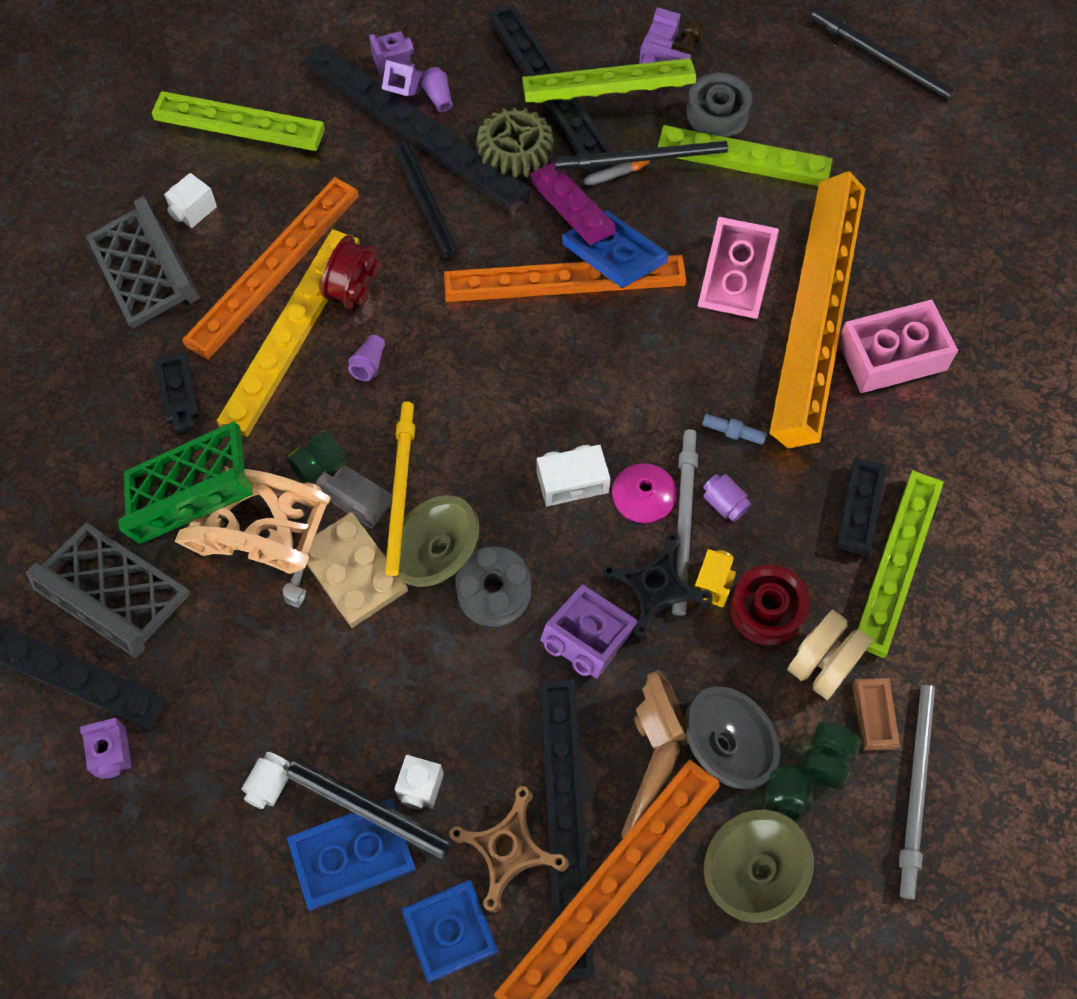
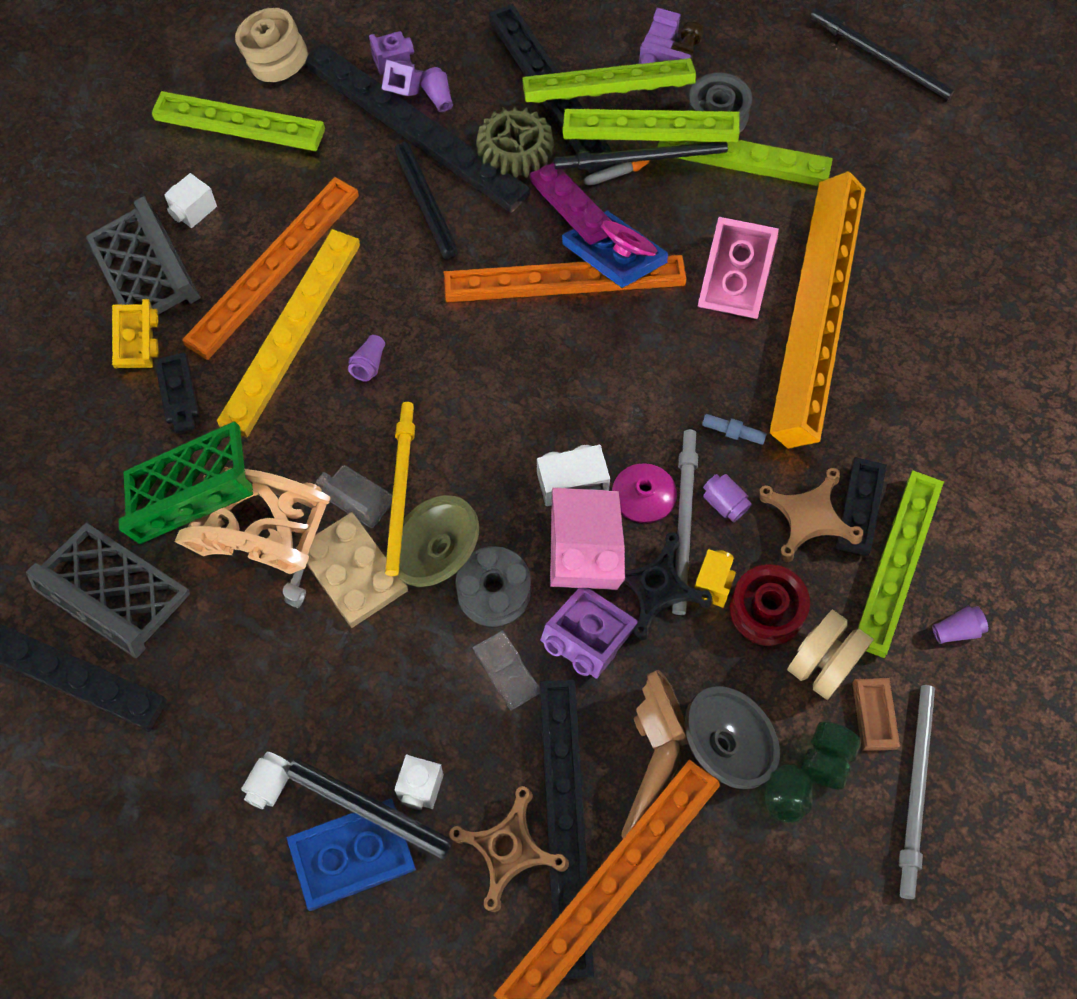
(115, 758): medium lavender brick -> none
(133, 335): none -> yellow bracket
(271, 44): none -> tan wheel
(320, 456): clear green wheel -> none
(350, 272): dark red wheel -> none
(449, 931): blue tile -> none
(506, 670): none -> clear slope
(586, 539): none -> bright pink slope
(627, 240): none -> dark pink dish
(651, 125): none -> lime plate
(742, 854): olive dish -> none
(810, 515): none -> medium nougat piece
(897, 346): bright pink brick -> none
(962, 625): none -> medium lavender cone

